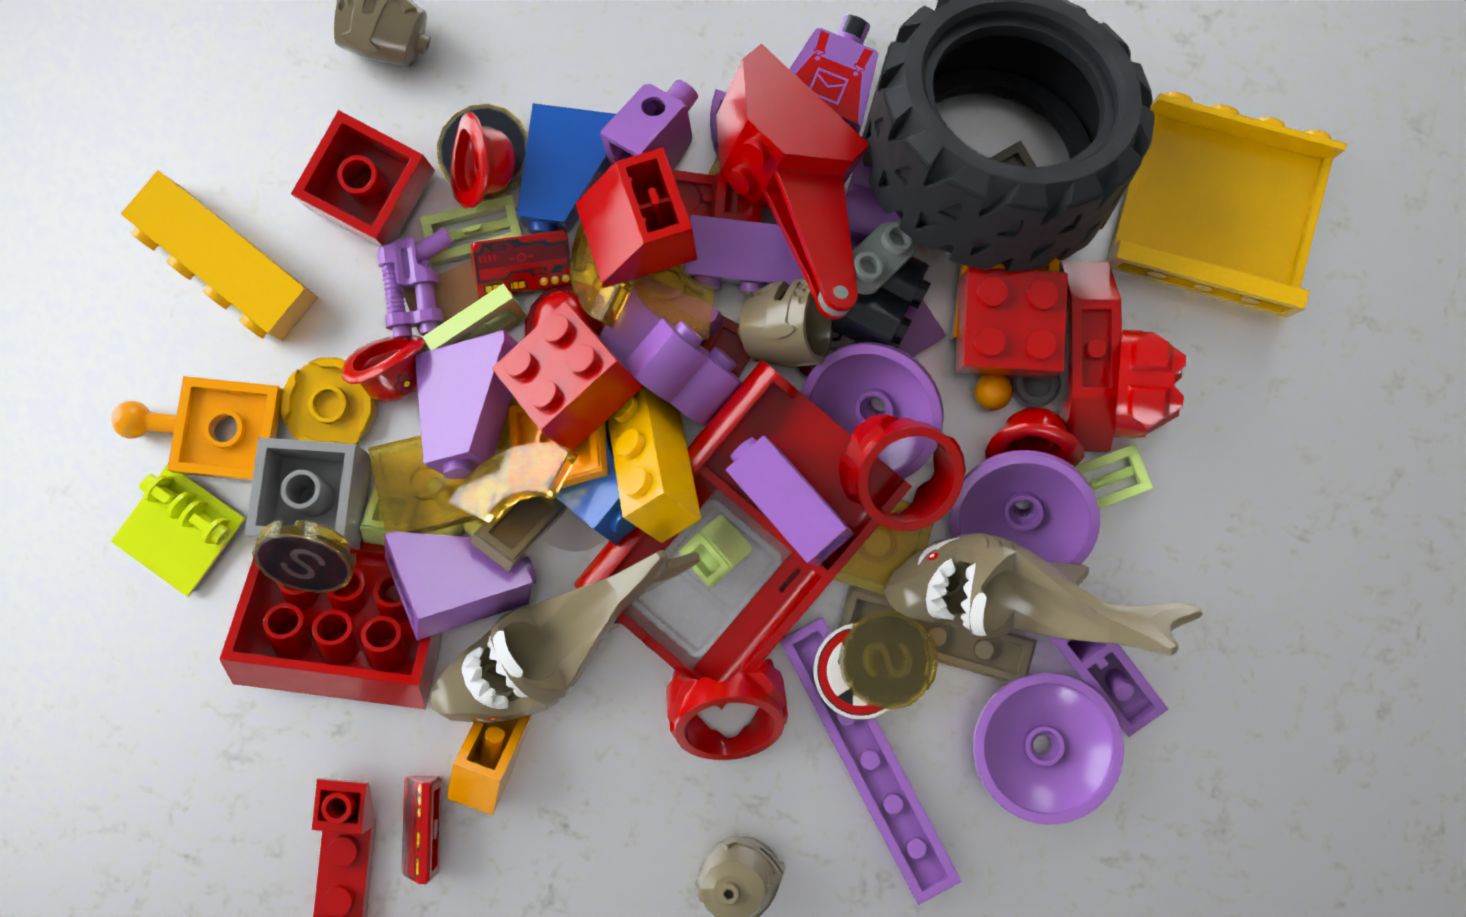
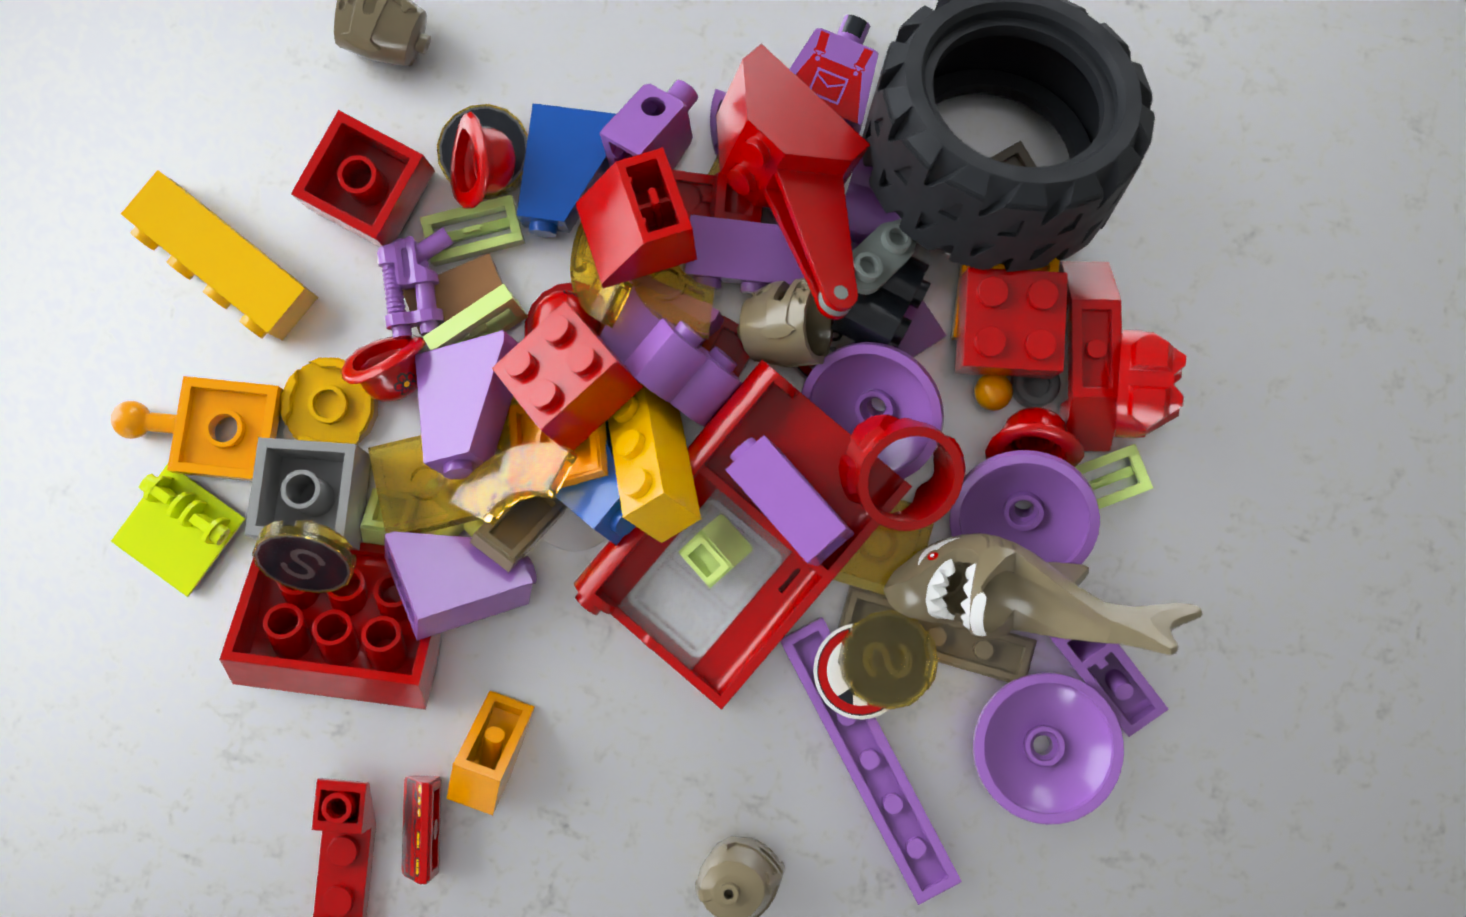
(522, 263): slope -> none
(544, 648): dark tan piece -> none
(760, 688): red piece -> none
(1224, 205): yellow panel -> none

